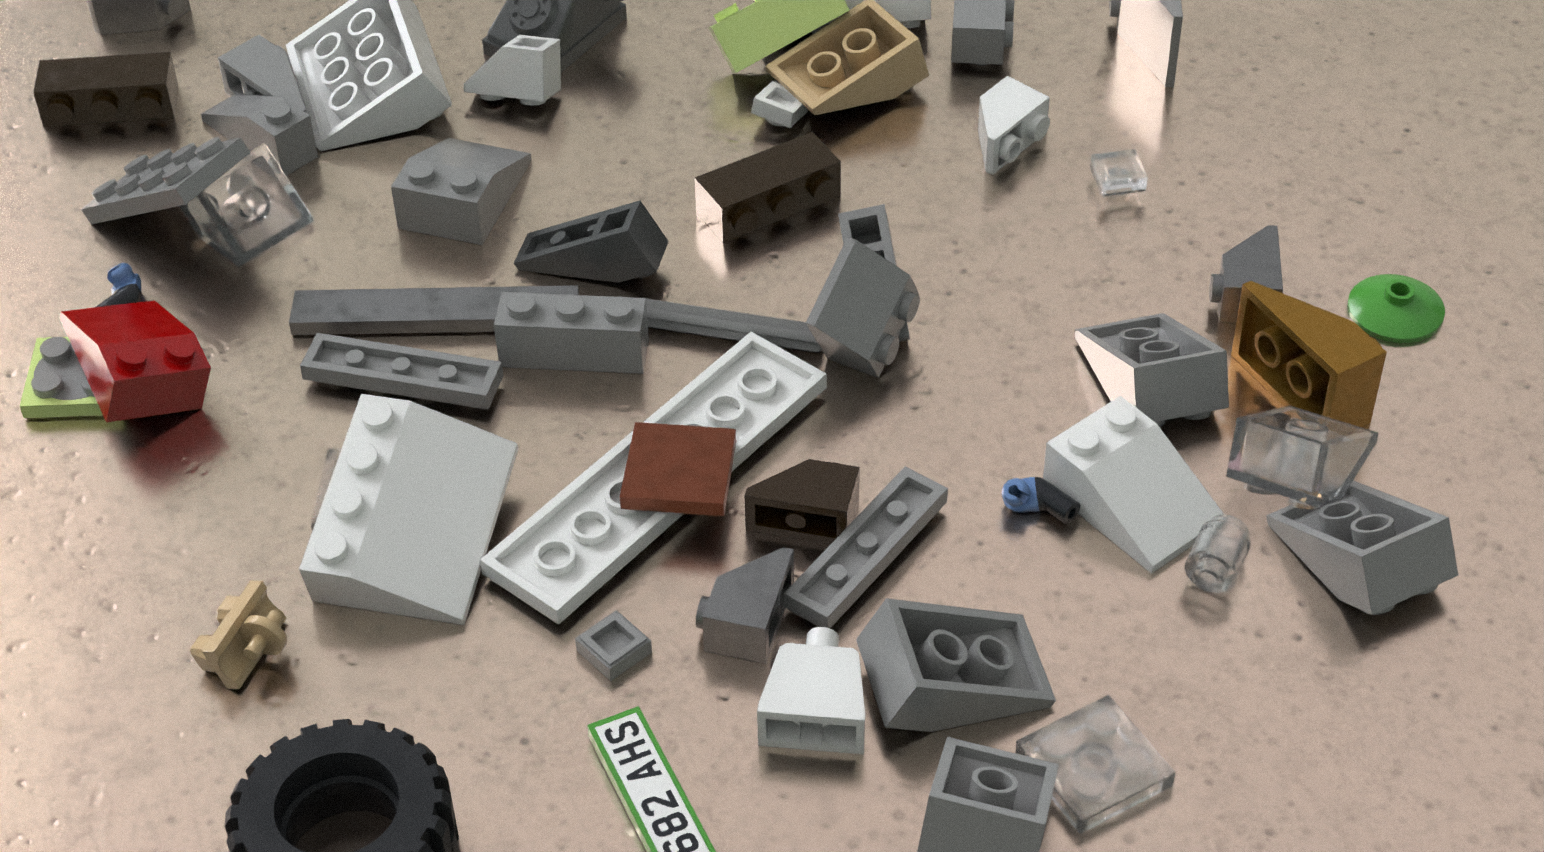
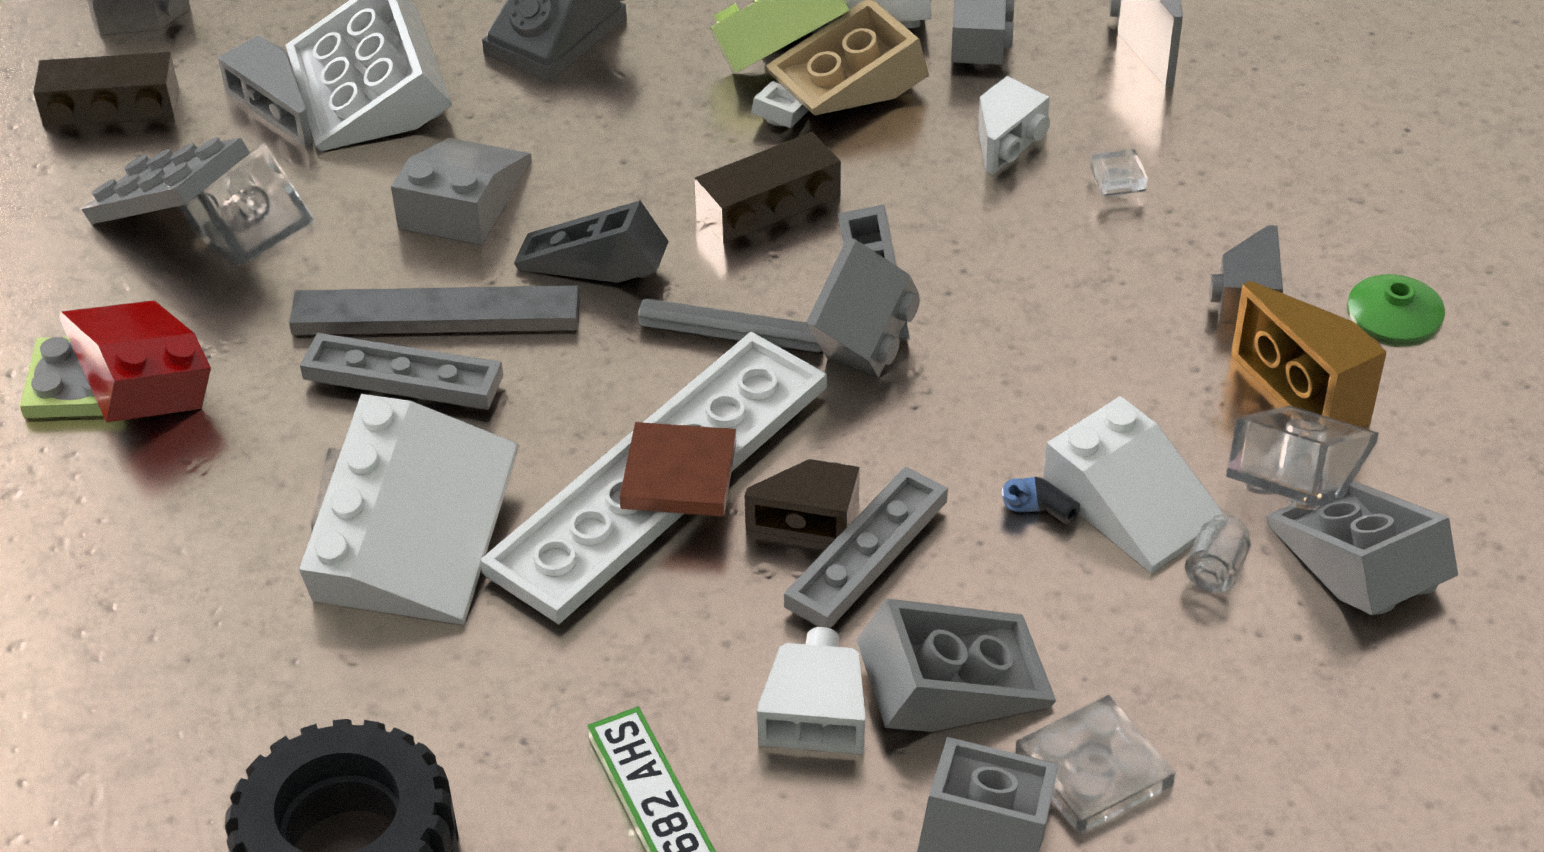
(125, 286): arm -> none
(246, 631): tan hips -> none
(269, 121): light grey slope -> none
(520, 69): white slope -> none
(572, 332): light grey brick -> none
(613, 645): light grey tile -> none
(747, 607): flat silver slope -> none
(1158, 366): light grey slope -> none

